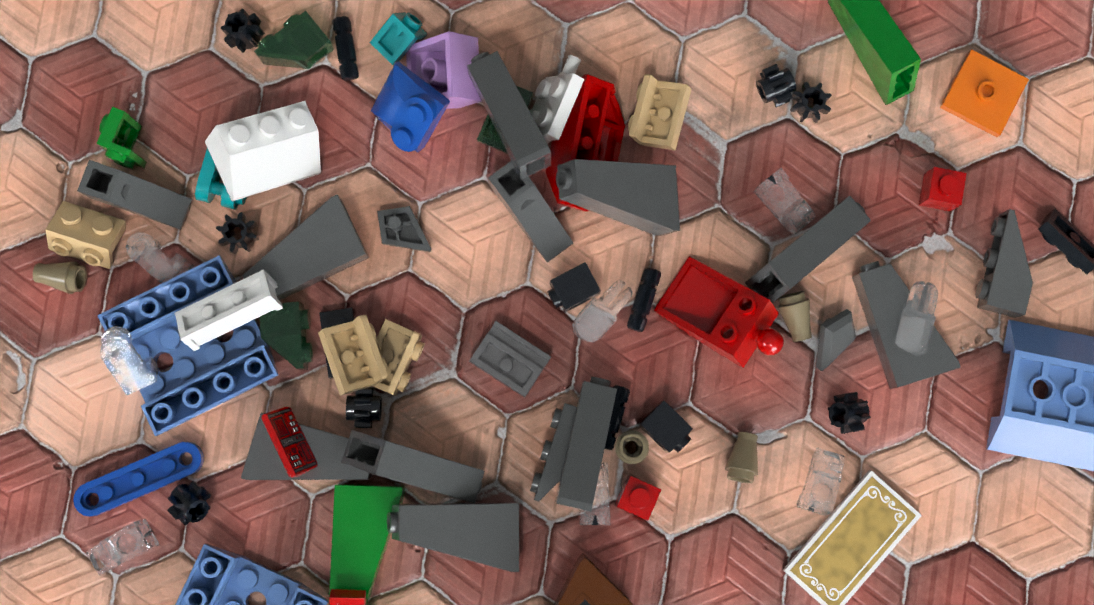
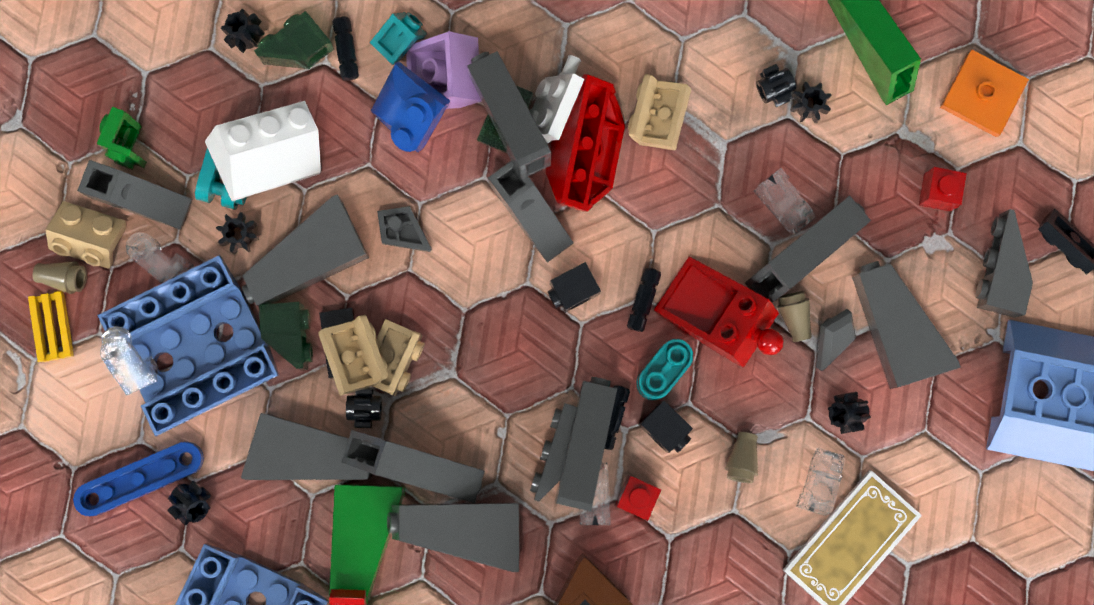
(38, 331): none -> yellow tile
(122, 547): clear leg -> none
(227, 309): white container -> none
(289, 441): slope -> none
(510, 359): flat silver plate -> none
(597, 317): clear arm -> none
(623, 191): dark grey slope -> none
(641, 443): dark tan cone -> none
(664, 369): none -> teal brick
(918, 319): clear arm -> none

